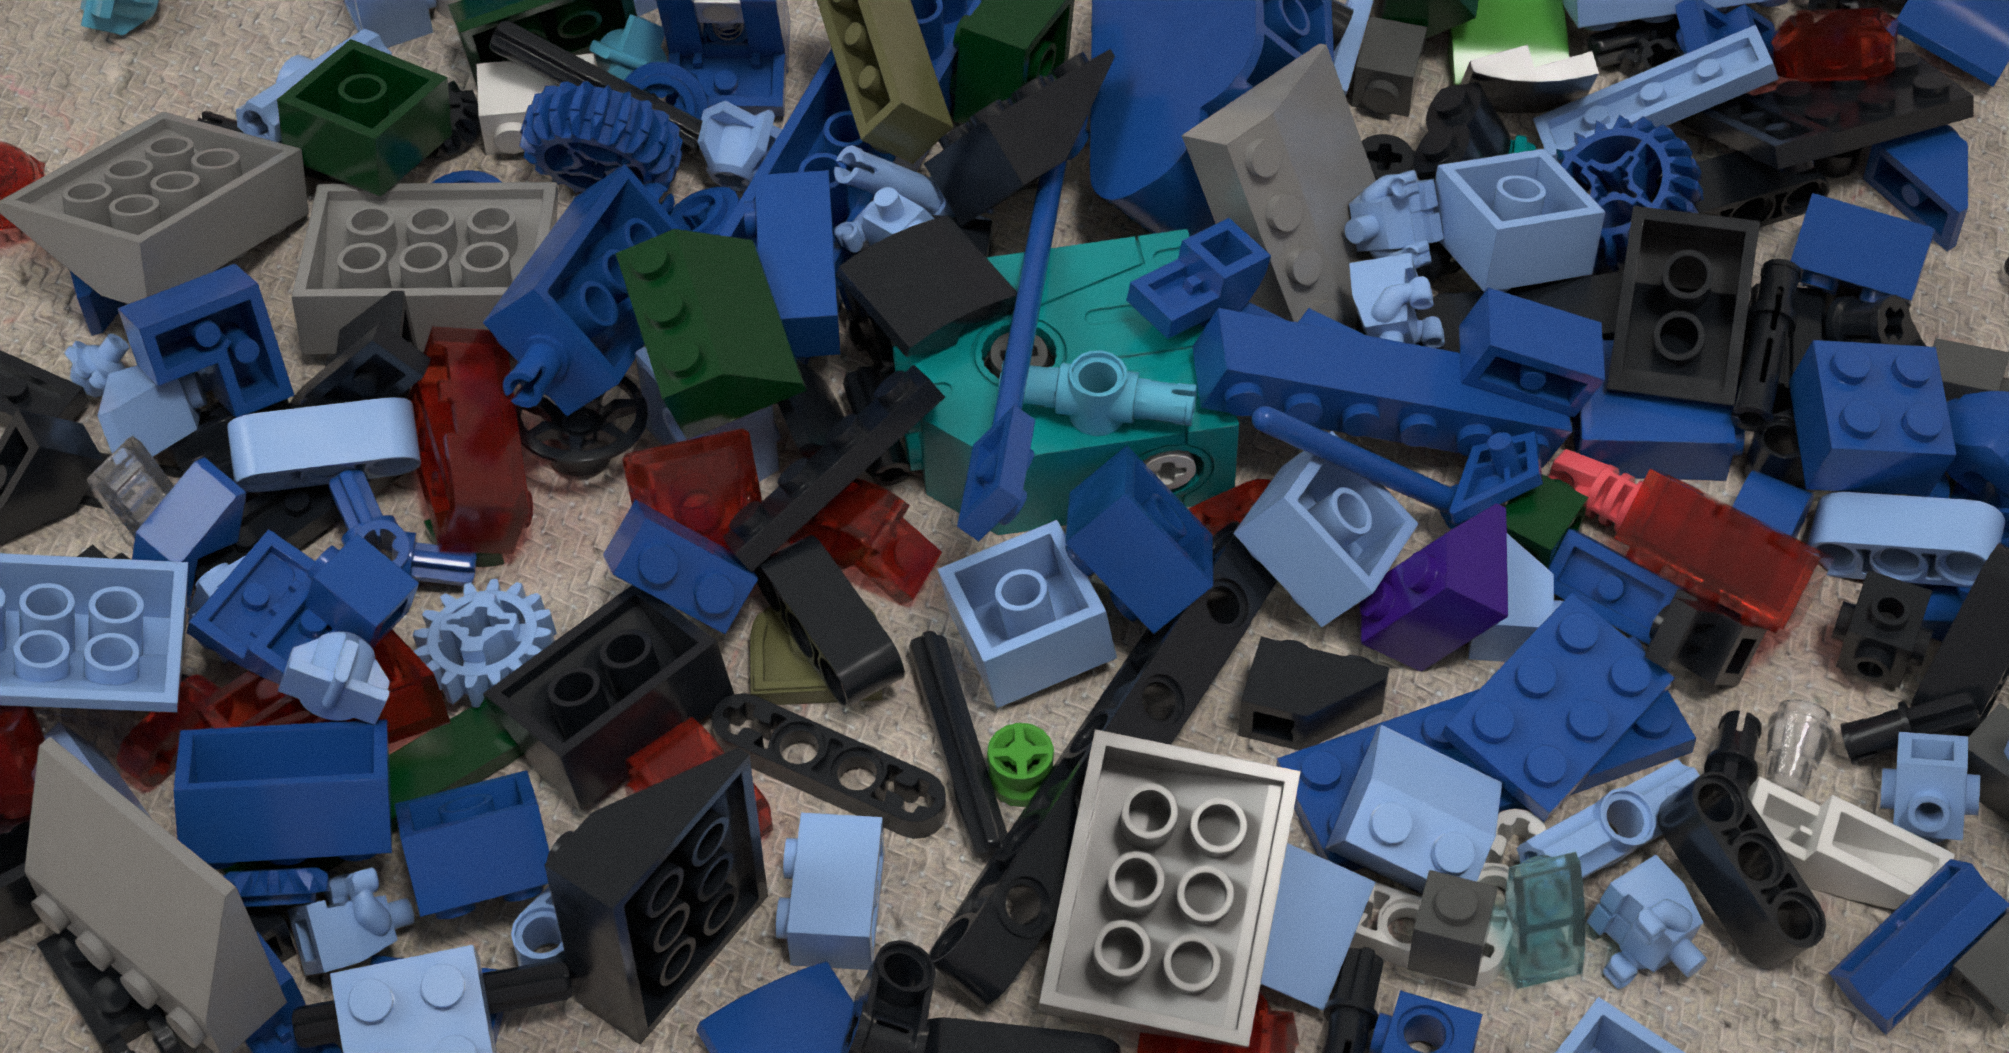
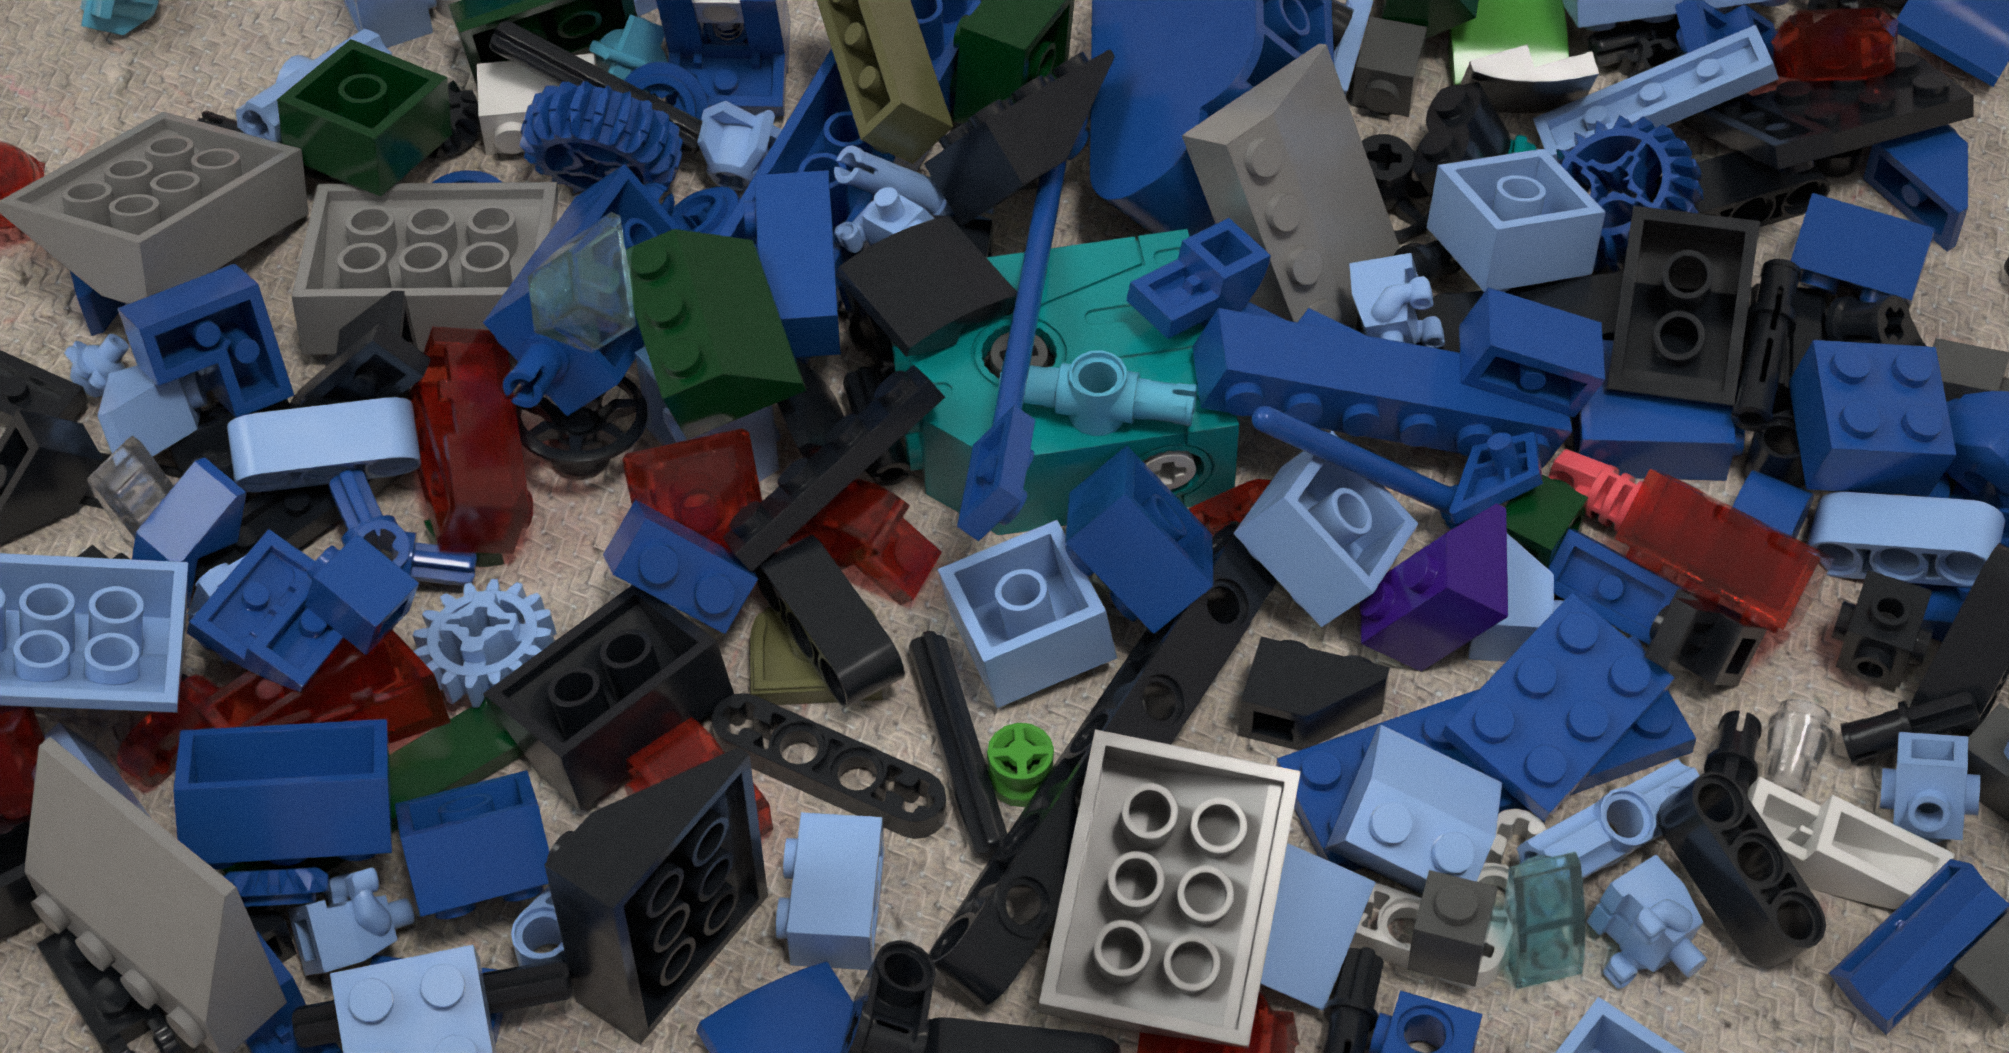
(337, 678): light blue piece -> none
(584, 289): none -> clear light blue slope
(1396, 218): light blue piece -> none

